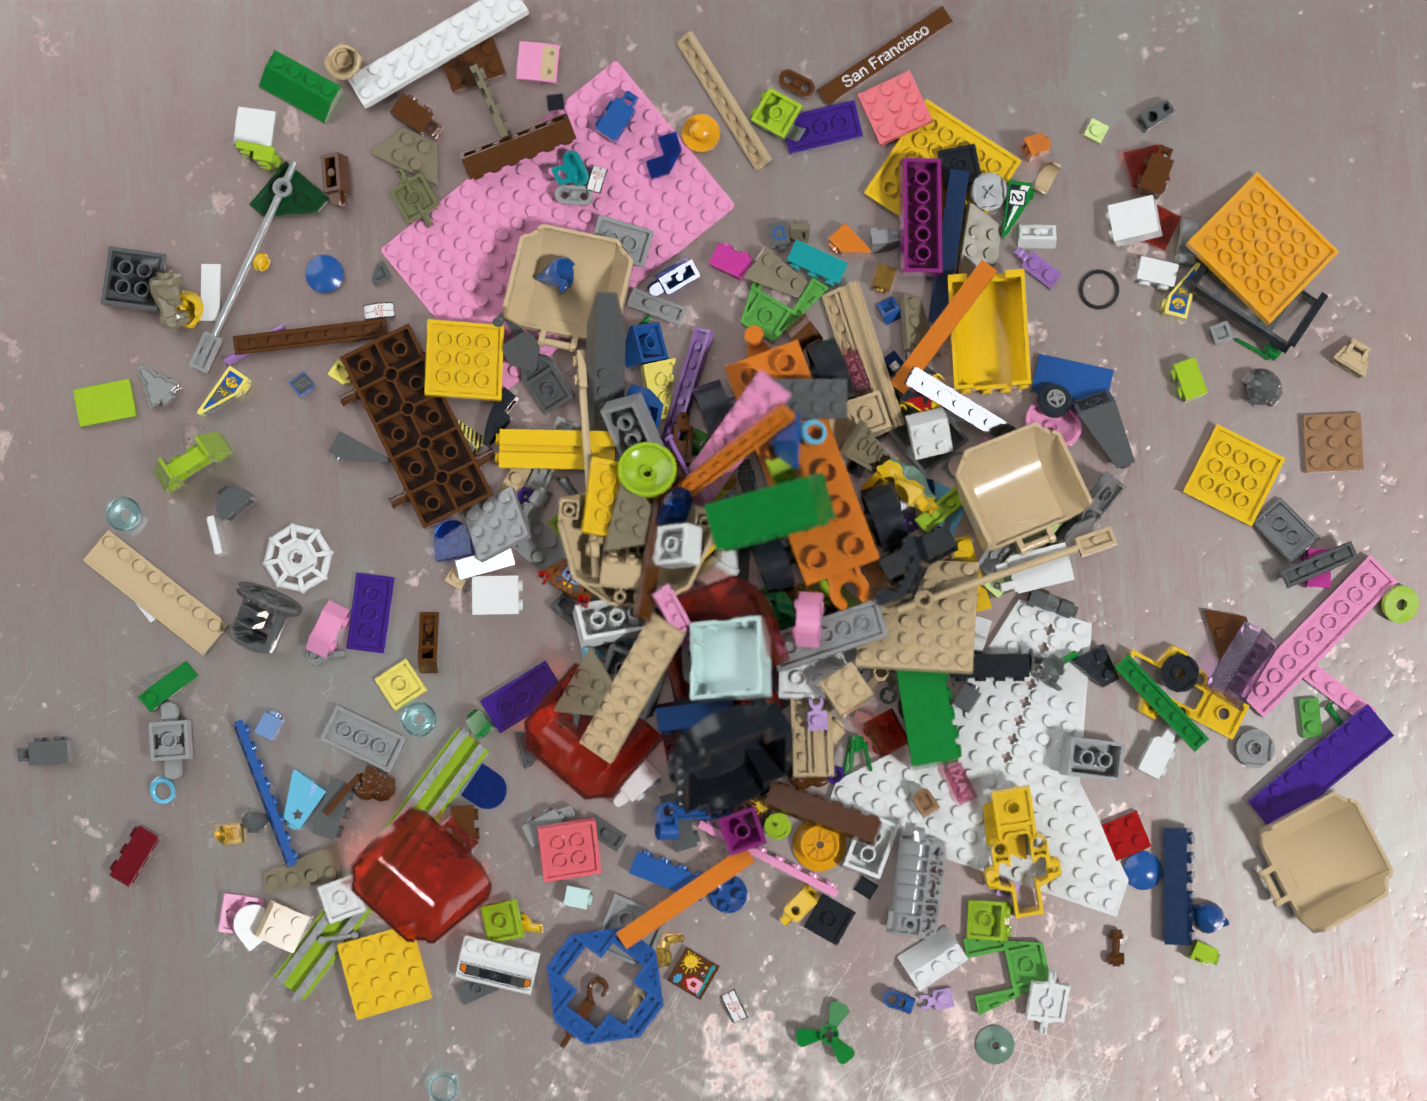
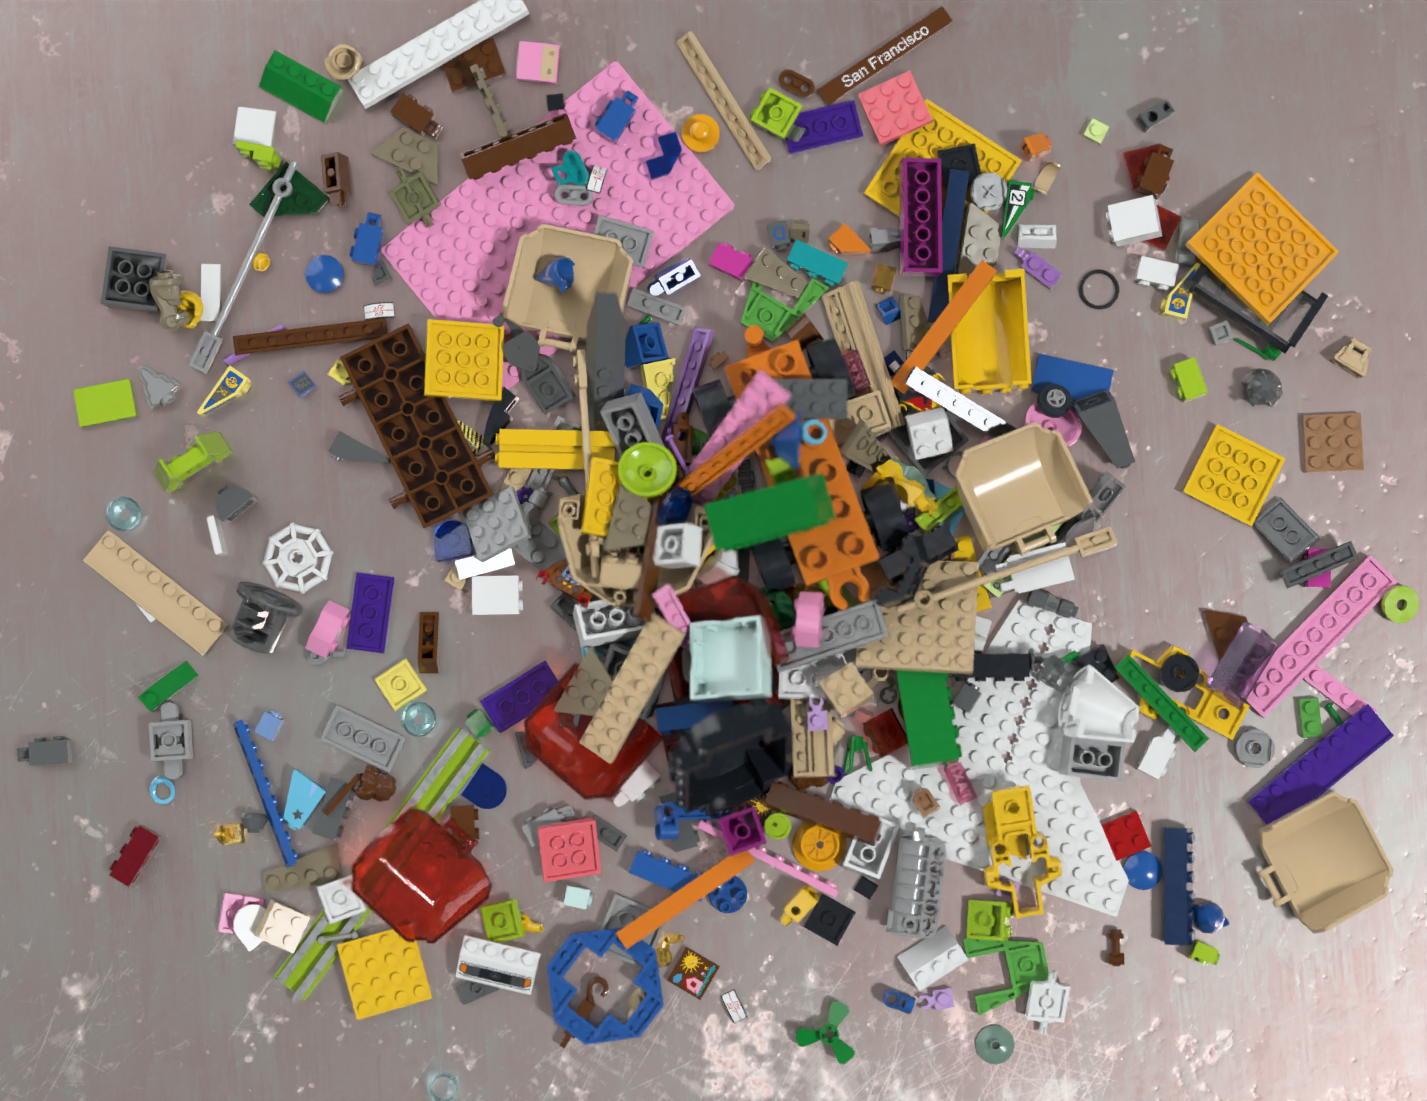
(367, 241): none -> blue brick
(718, 359): none -> medium nougat plate
(1097, 709): none -> white cone

